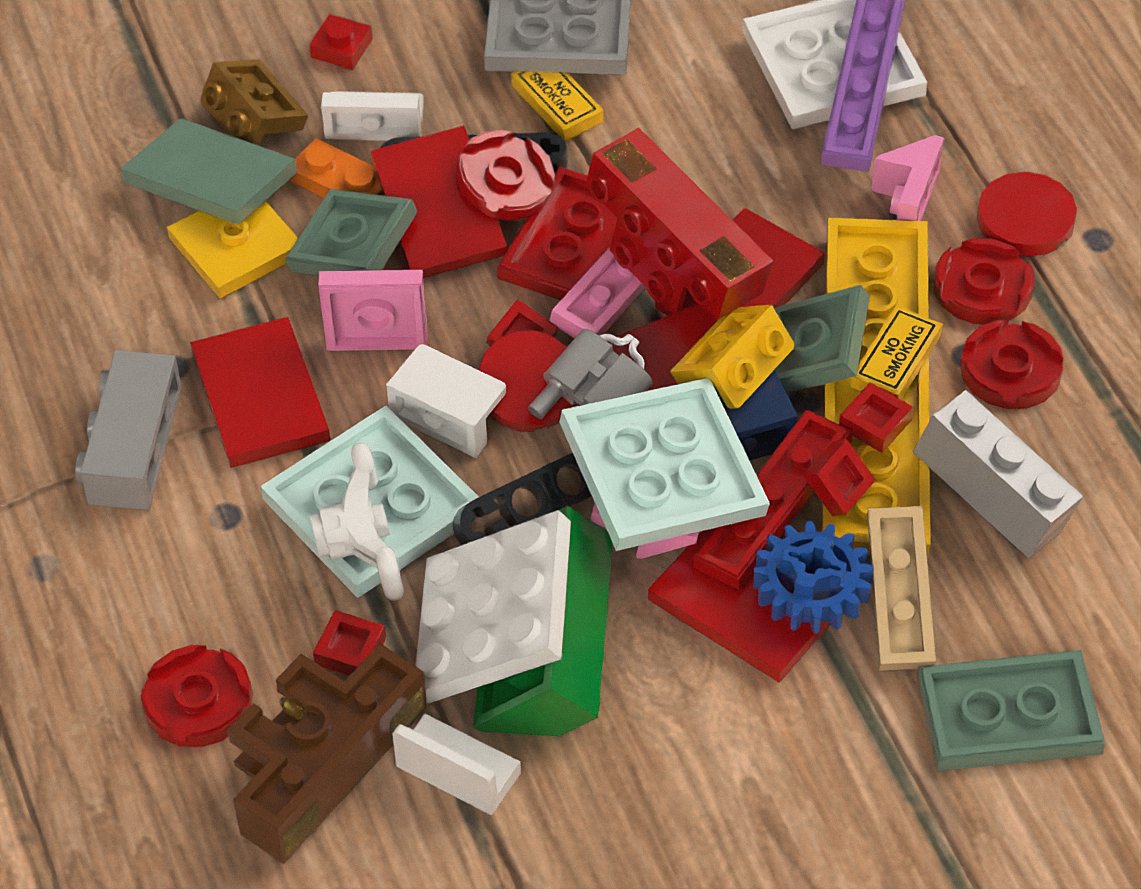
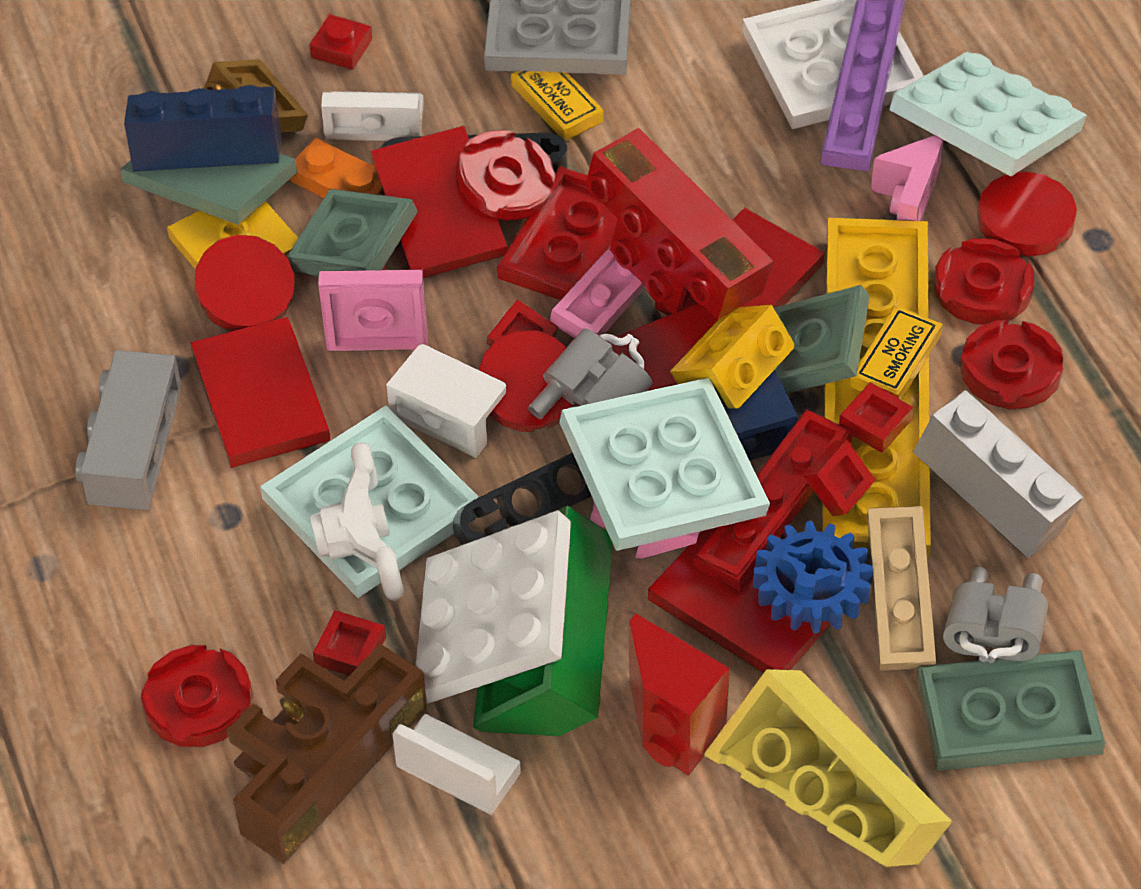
(203, 128): none -> dark blue brick
(243, 282): none -> red tile
(675, 695): none -> red slope
(826, 768): none -> light yellow wedge
(988, 112): none -> light aqua plate
(989, 620): none -> light grey piece

